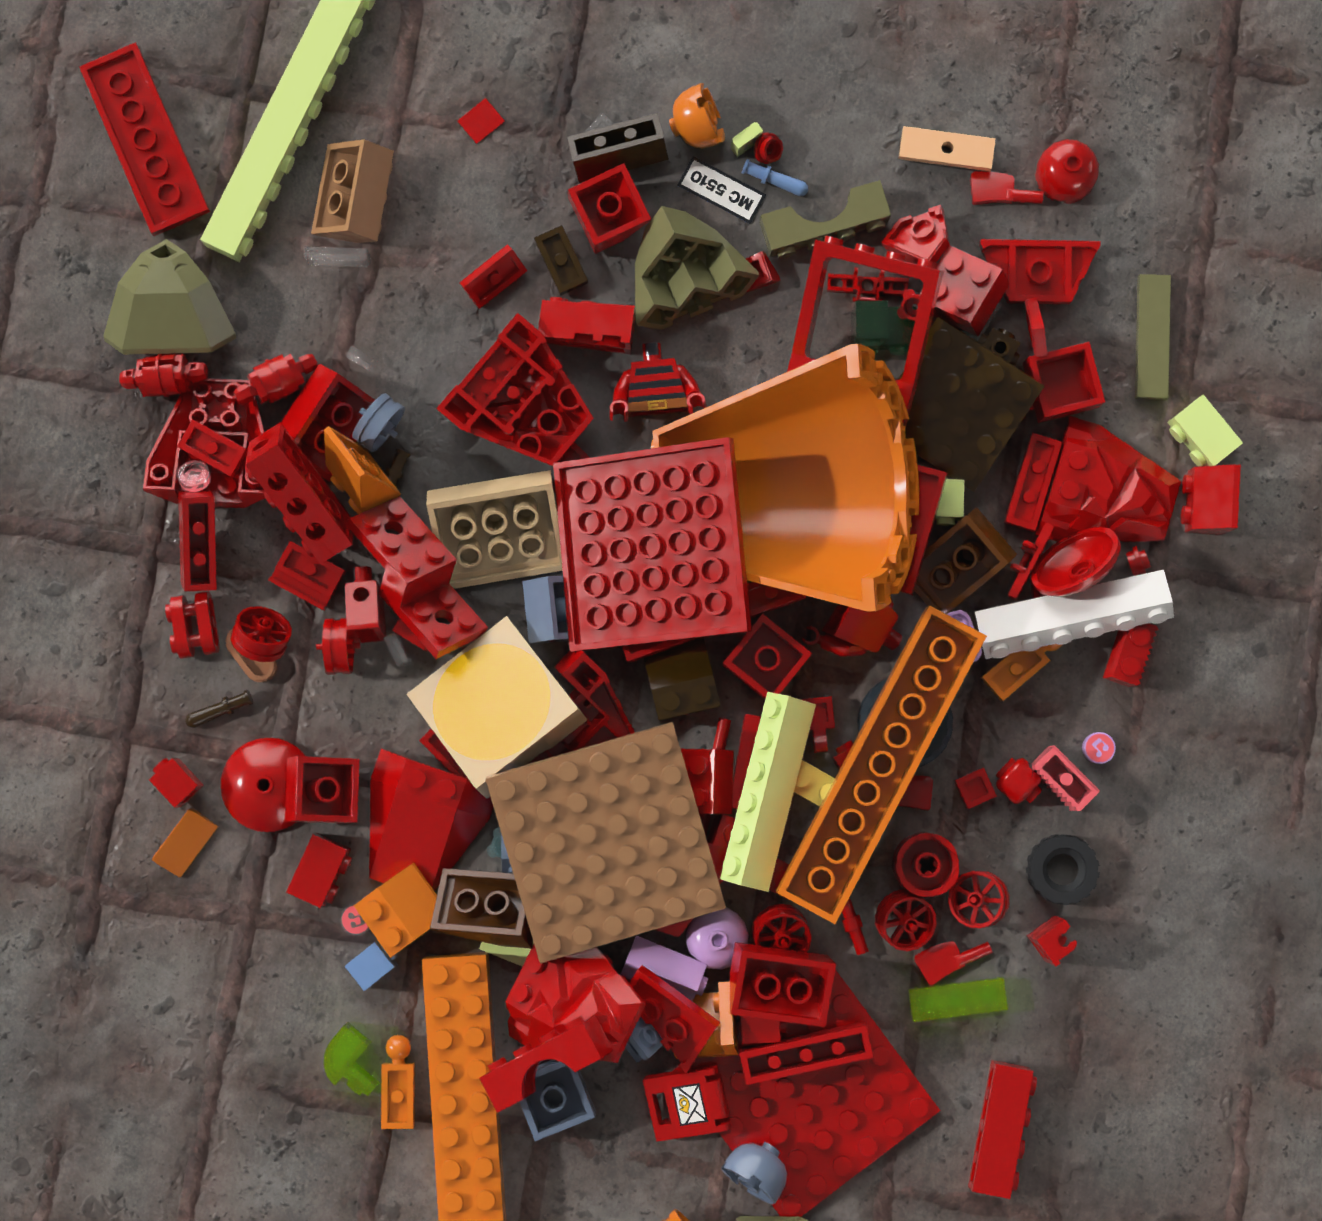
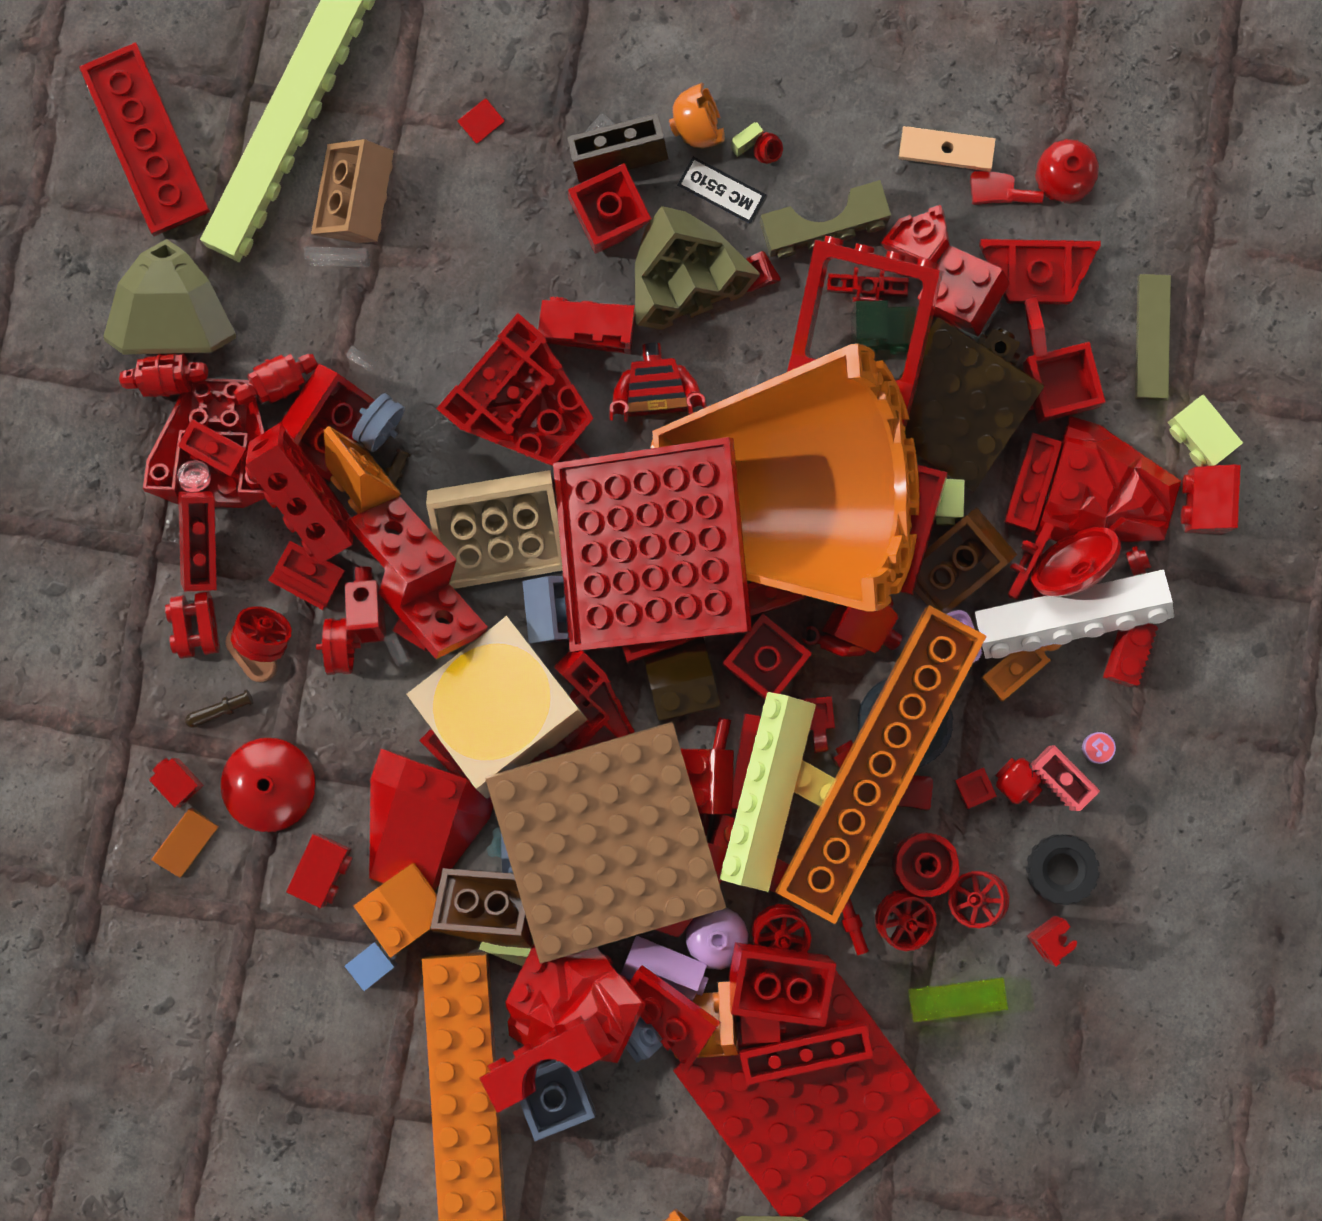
(322, 790): red brick -> none
(341, 1060): clear neon green brick -> none
(352, 921): coral tile -> none
(398, 1086): orange plate -> none
(493, 276): red plate -> none
(561, 260): dark brown plate -> none
(691, 1103): container -> none
(757, 1170): sand blue cylinder -> none
(780, 180): medium blue piece -> none
(906, 310): red plate -> none
(945, 958): red piece -> none
(1001, 1129): red brick -> none

